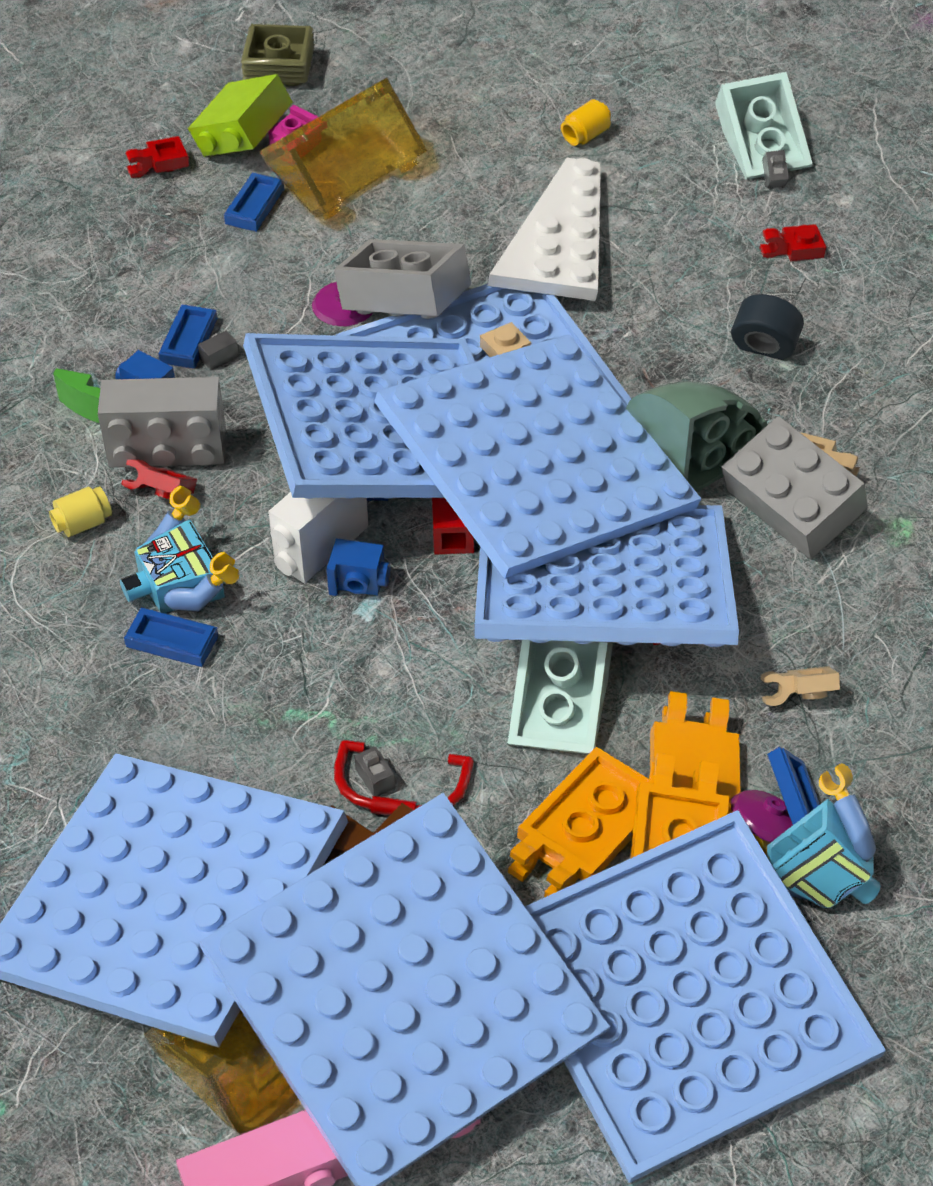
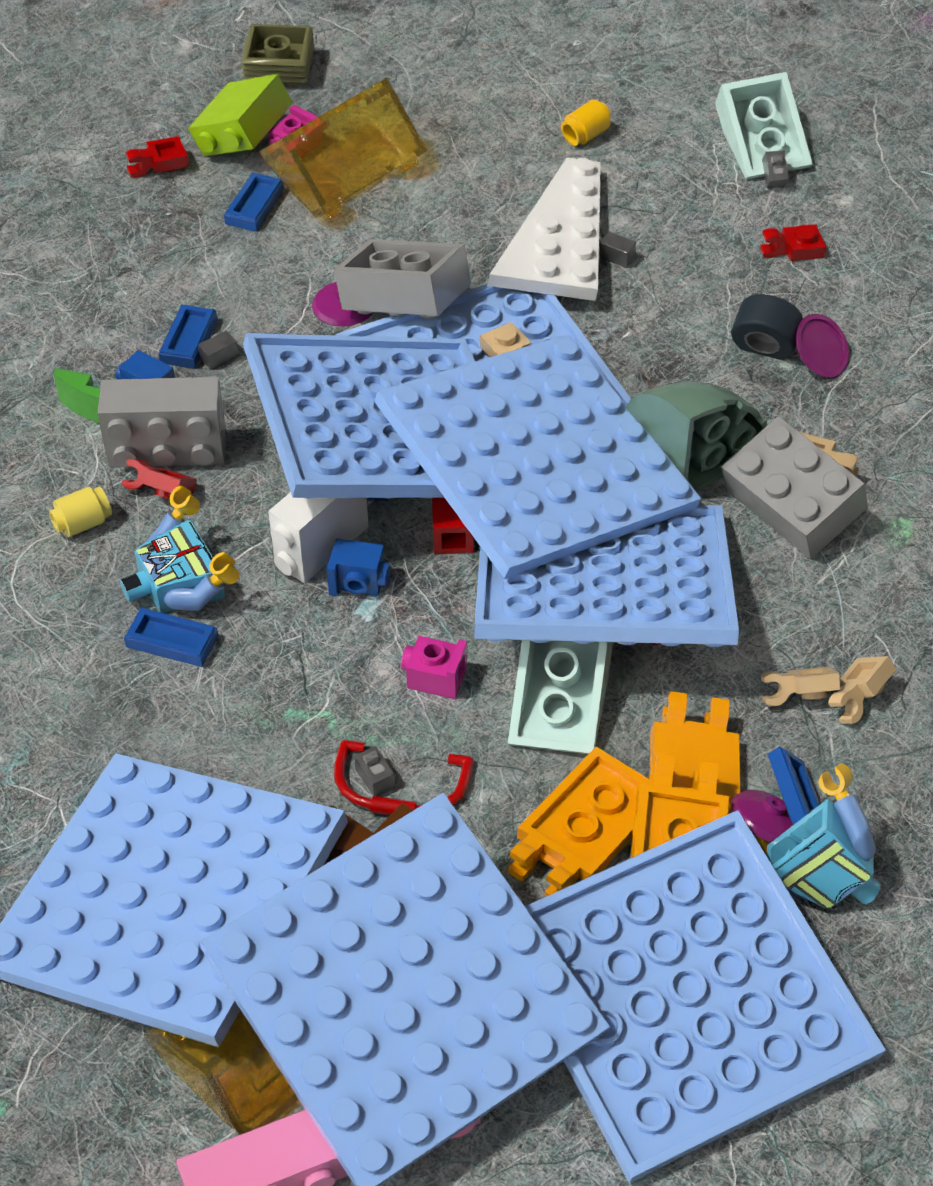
(435, 666): none -> dark pink brick
(617, 249): none -> flat silver piece
(822, 345): none -> magenta piece
(861, 680): none -> tan plate

